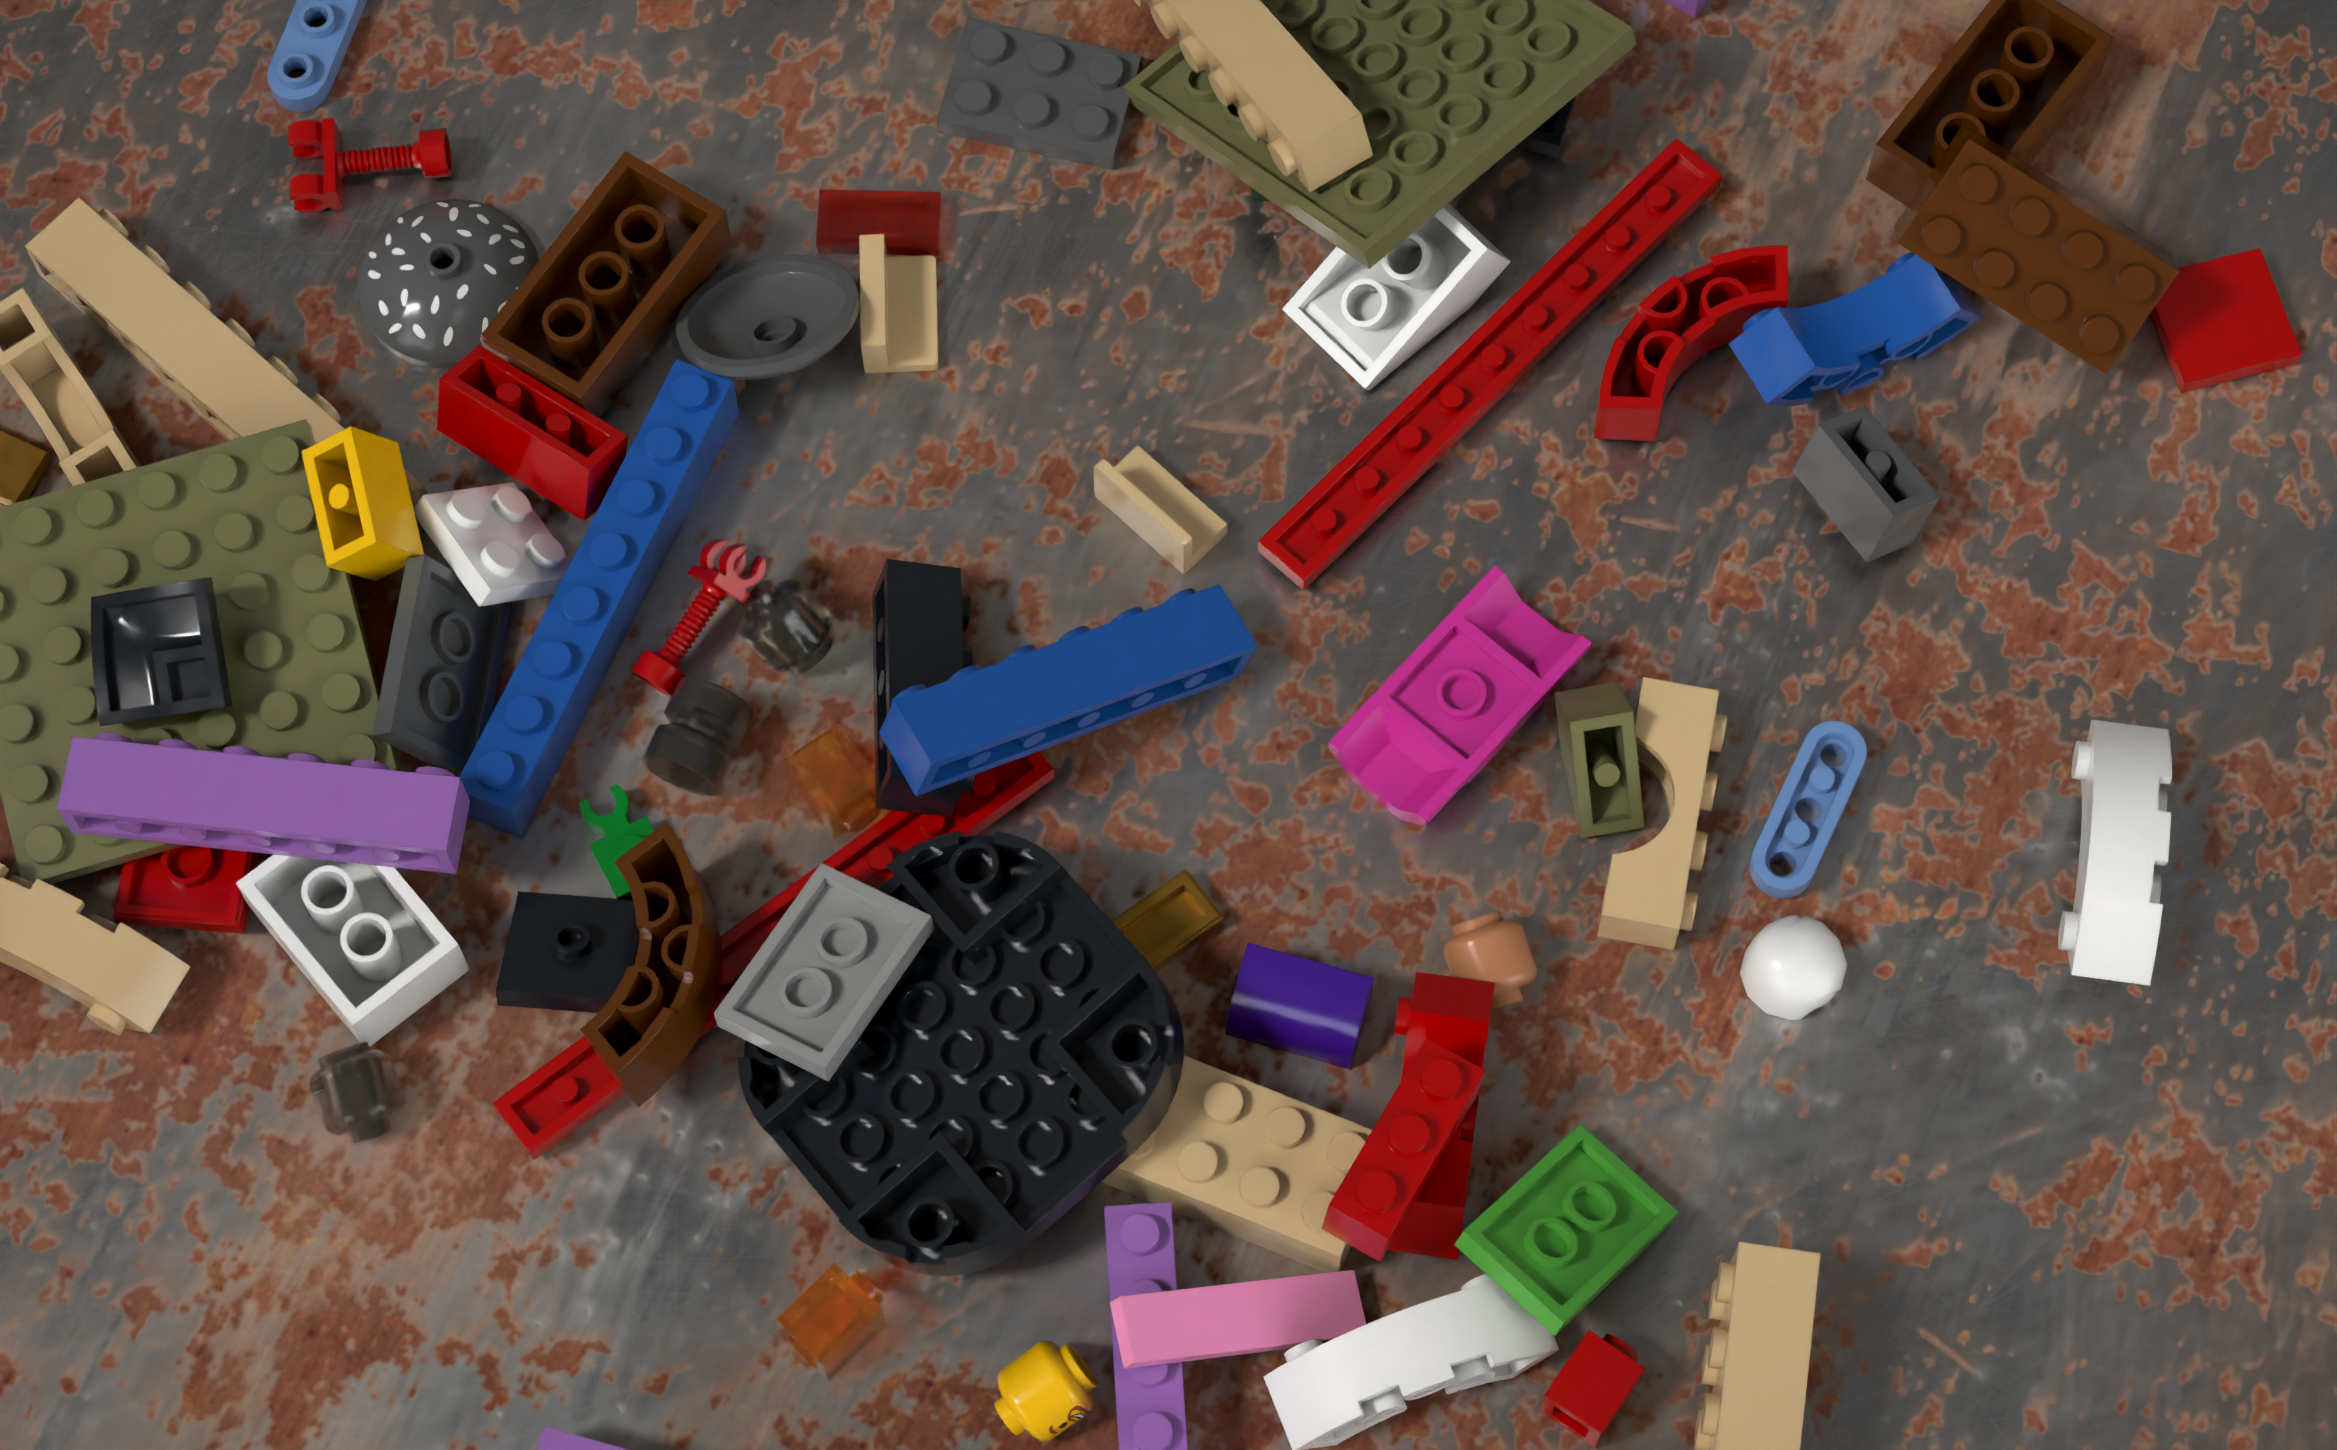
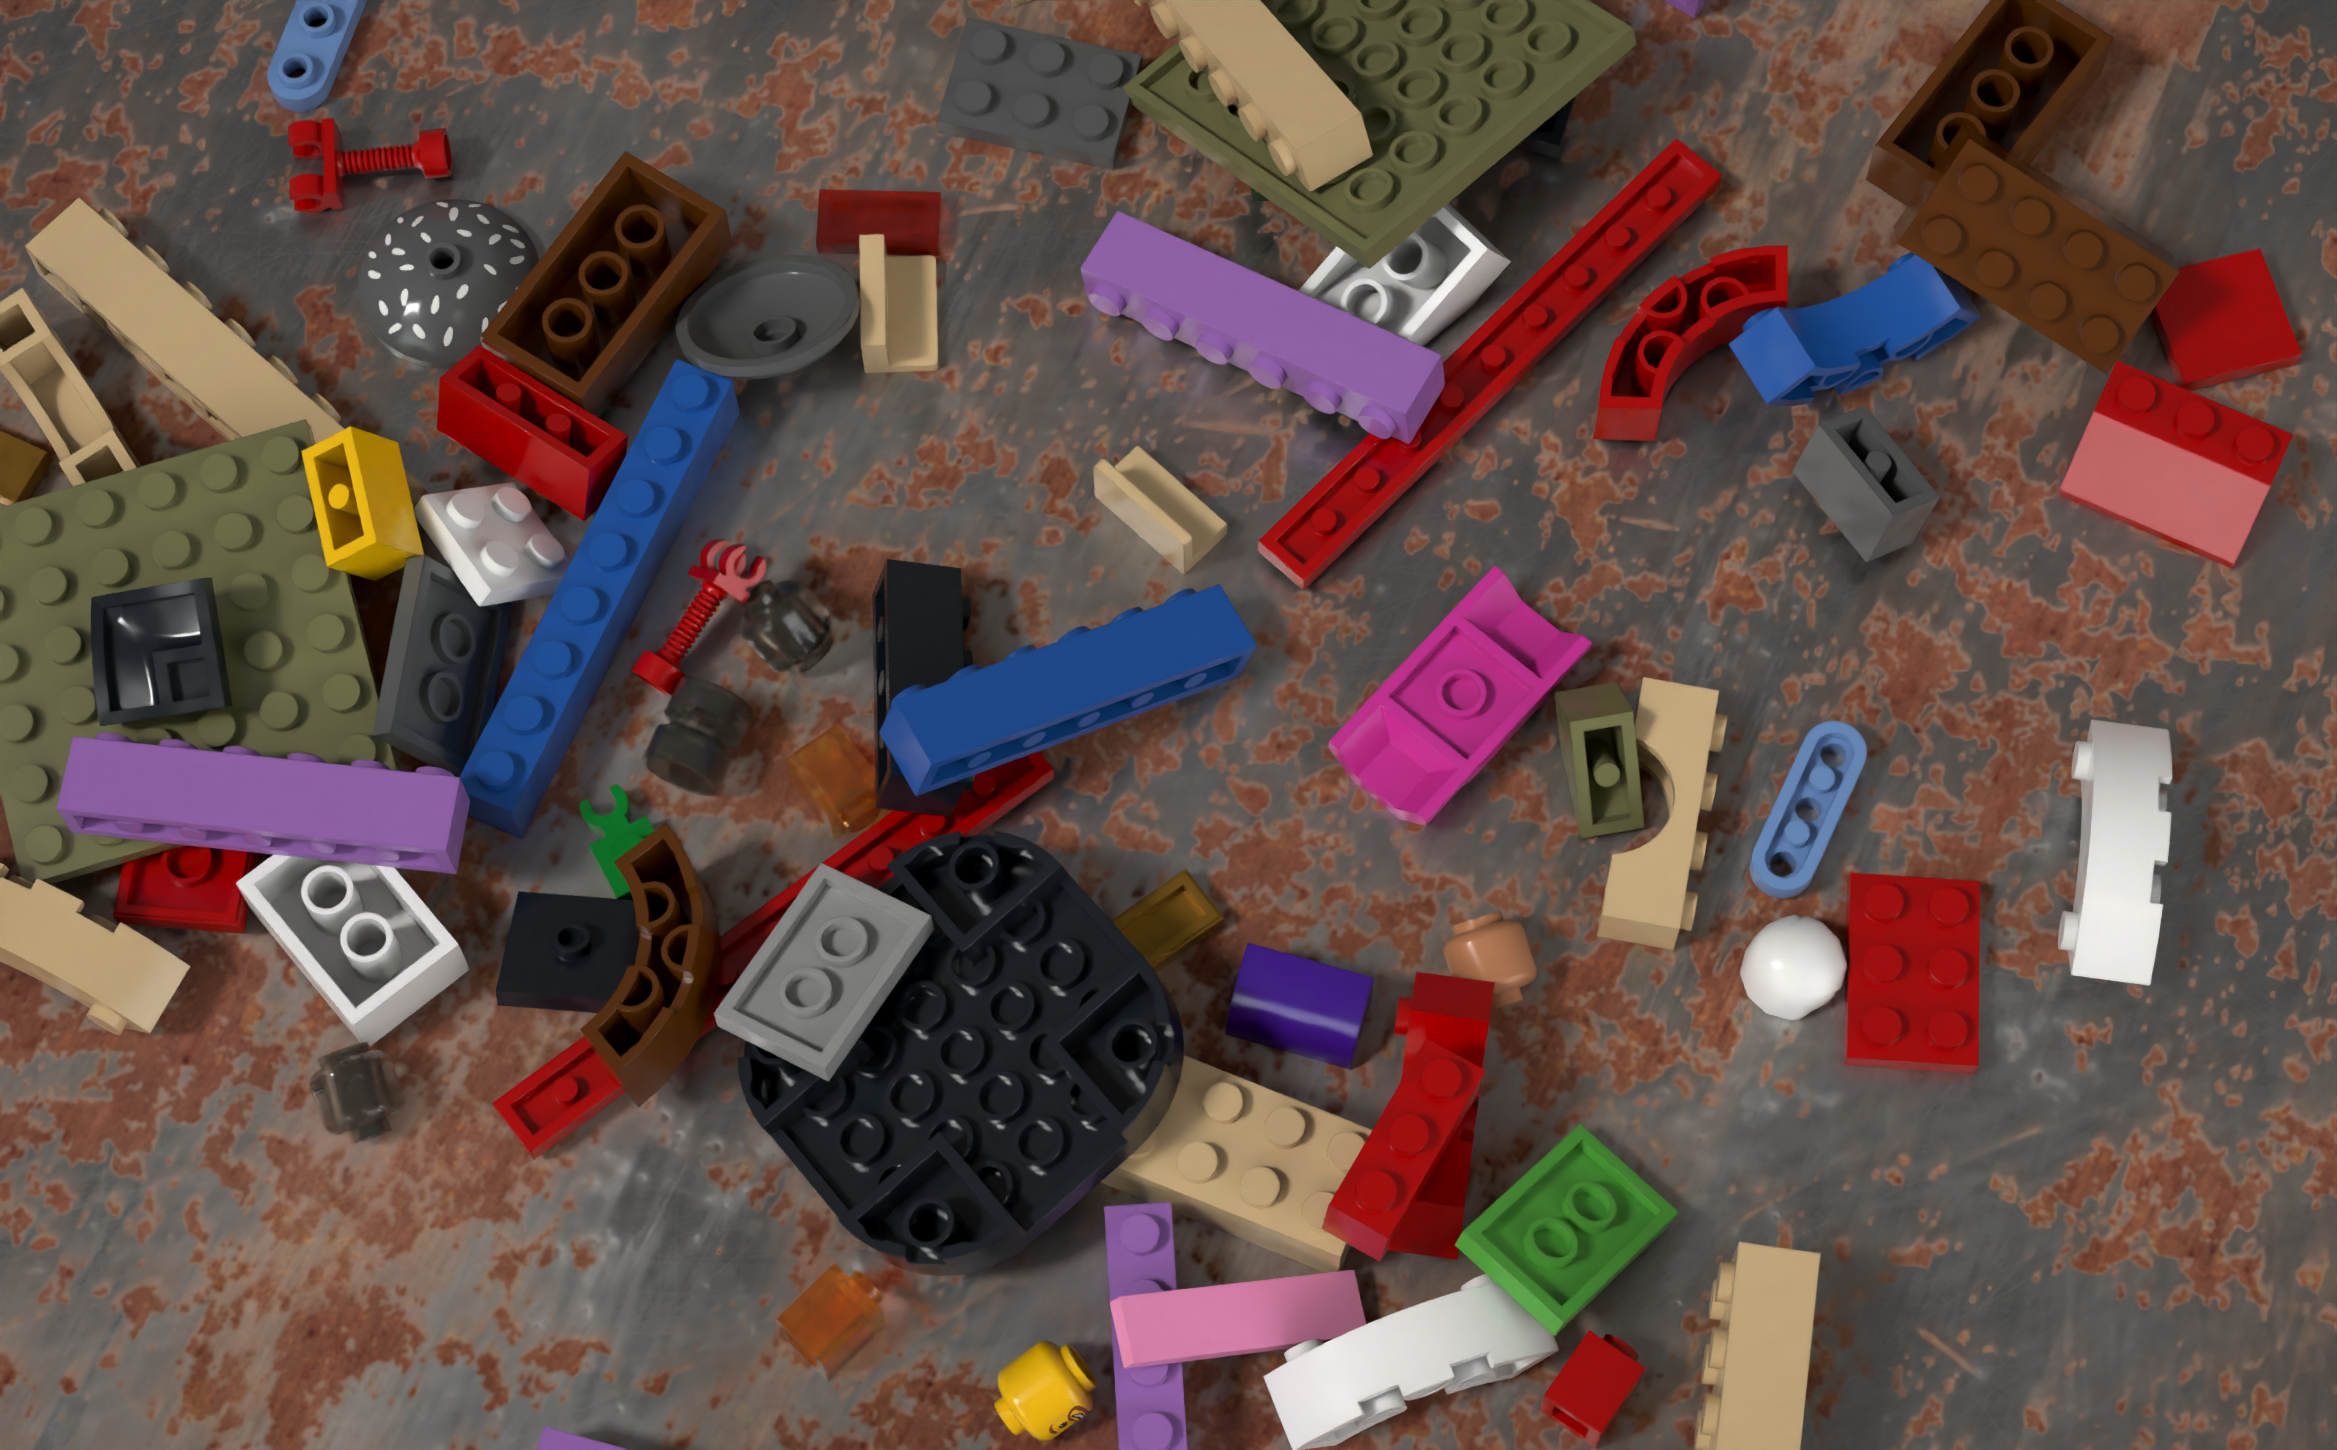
(1263, 328): none -> medium lavender brick
(1912, 973): none -> red plate
(2175, 464): none -> slope

